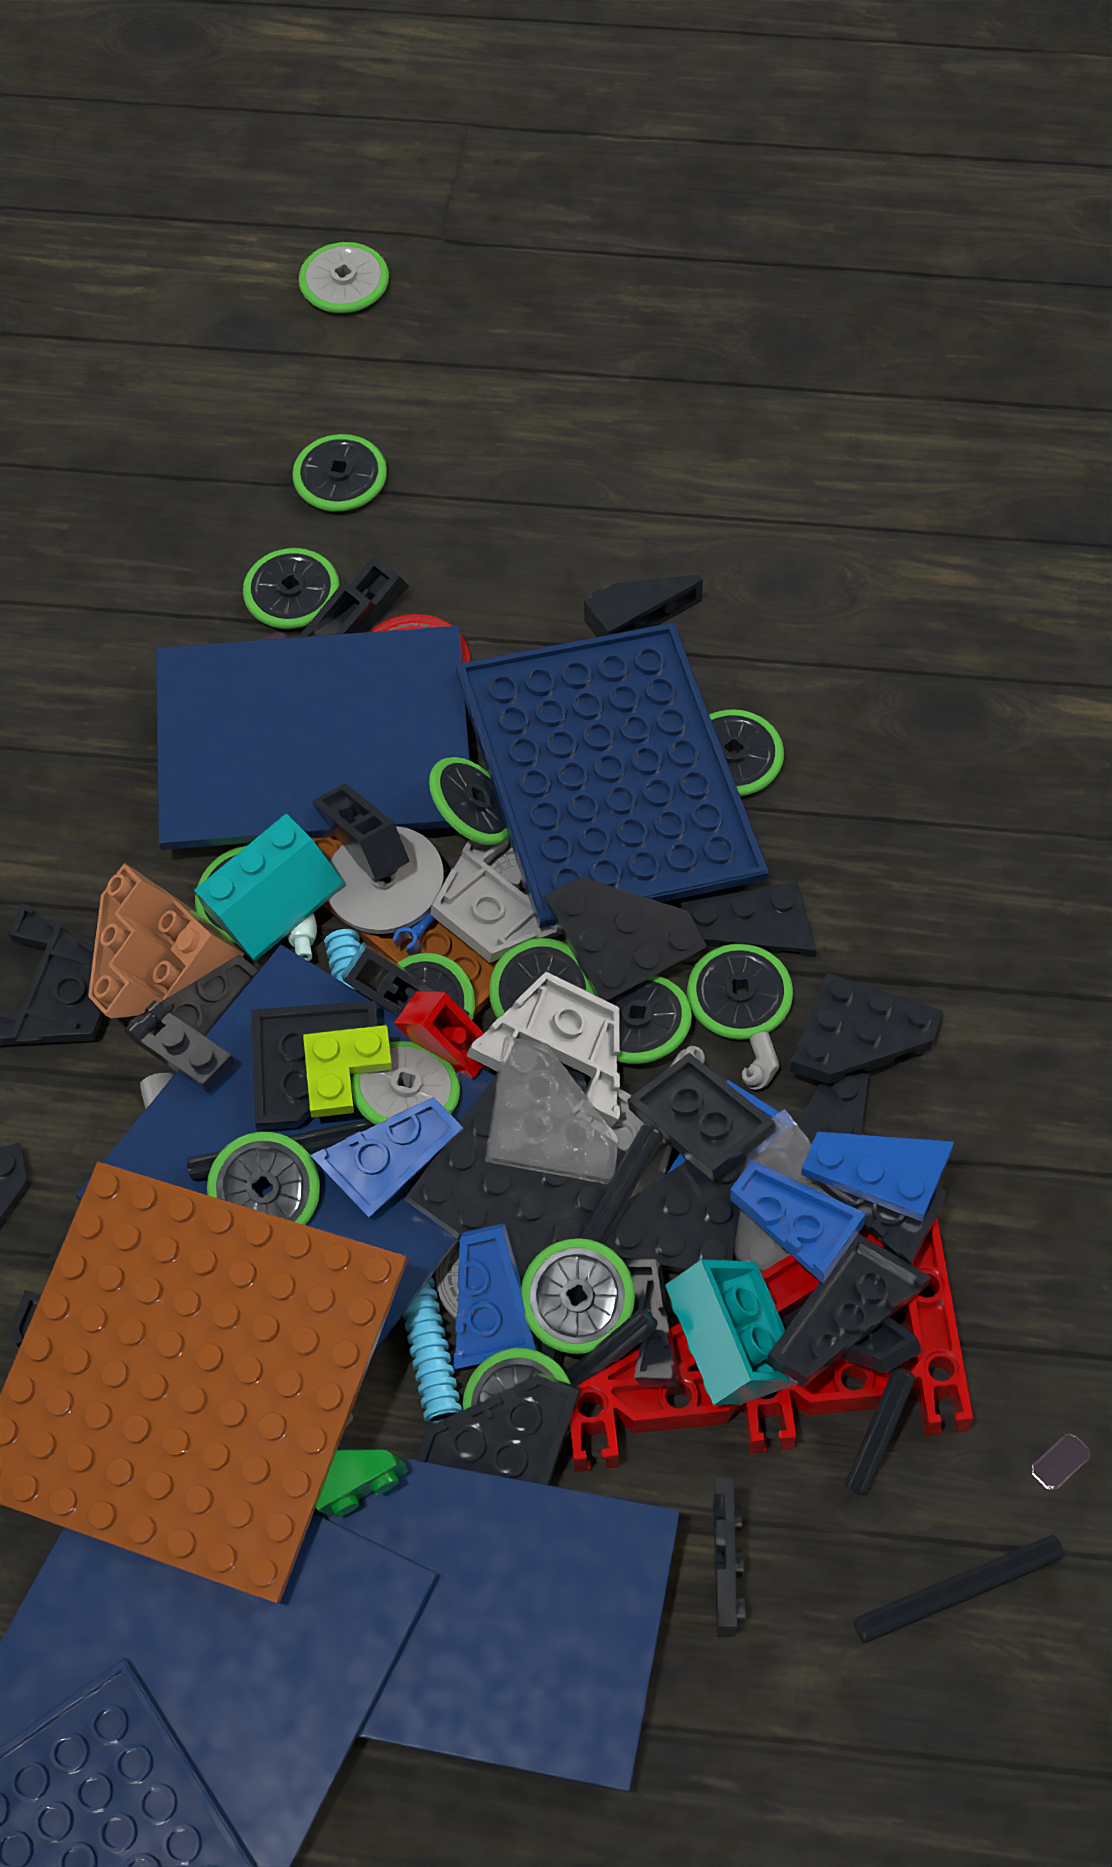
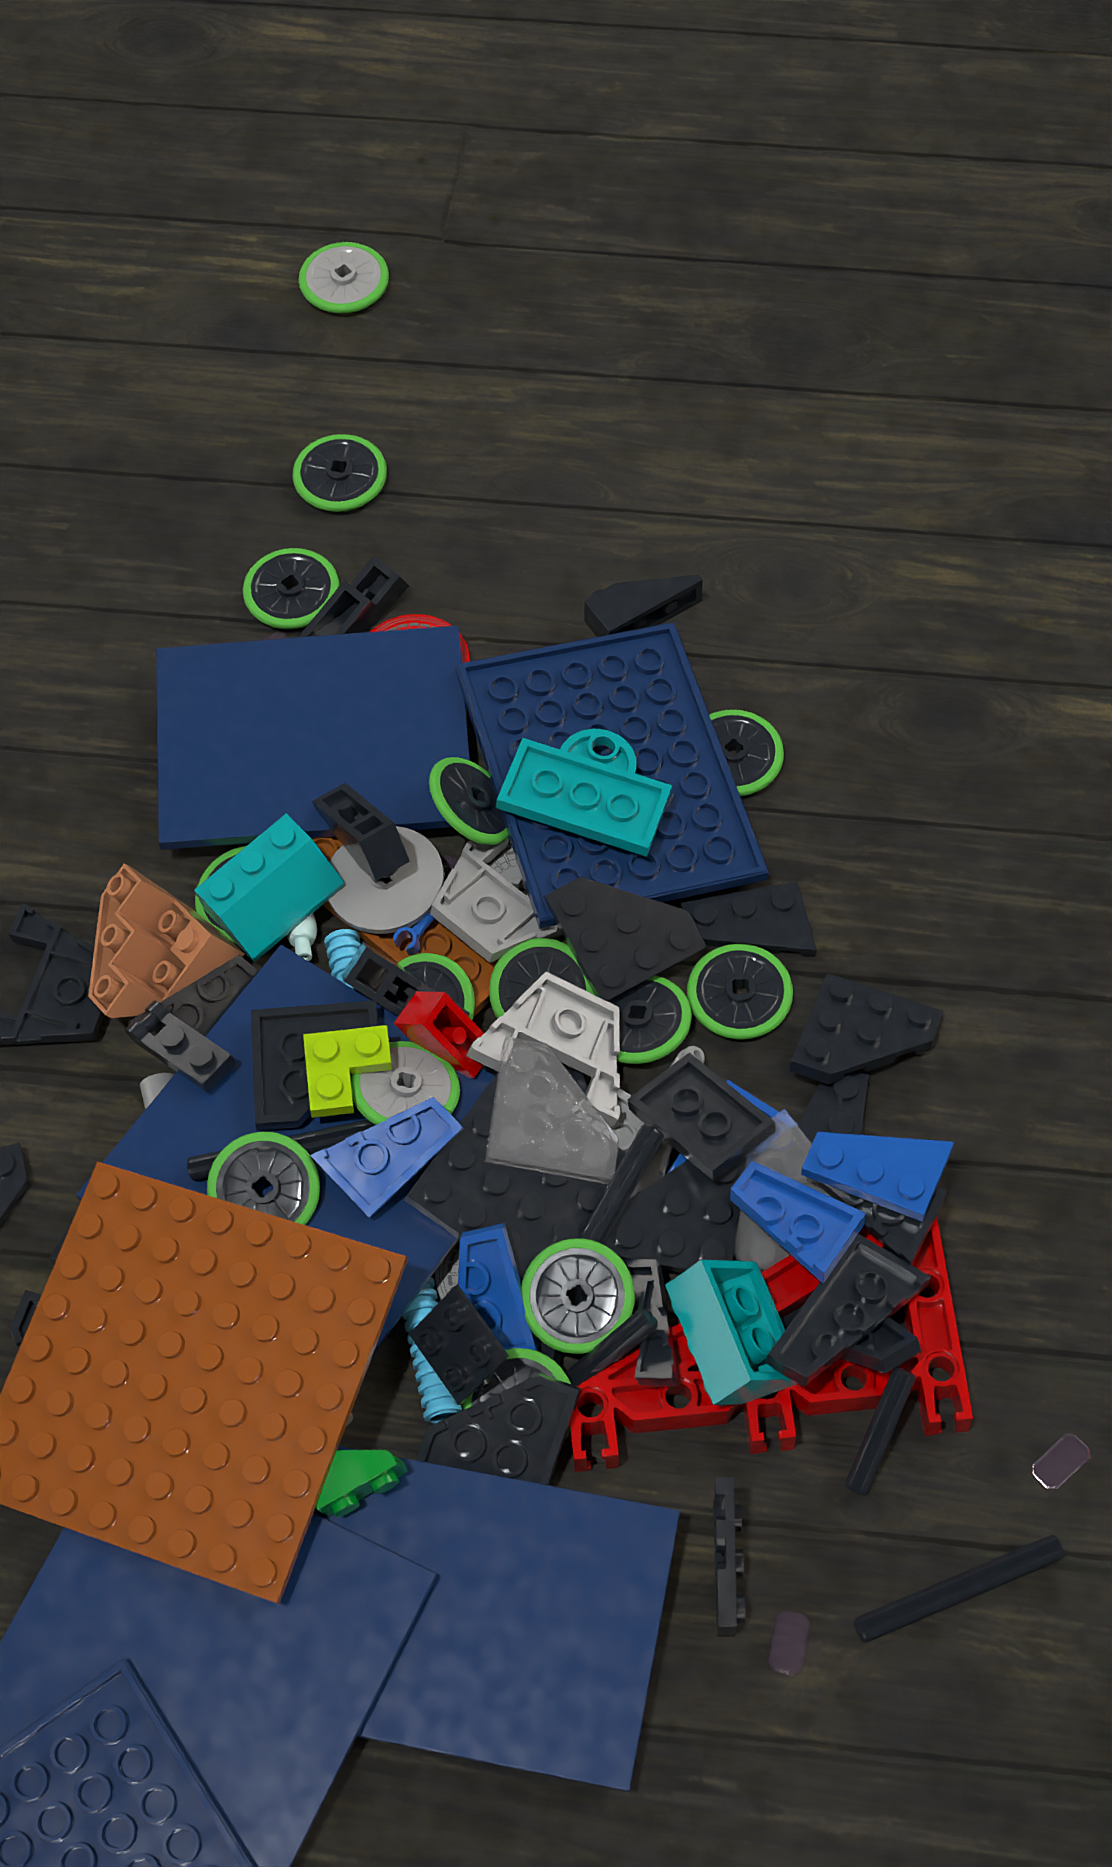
(459, 1345): none -> black hinge
(586, 791): none -> teal plate
(765, 1064): light grey arm -> none
(789, 1643): none -> clear purple piece

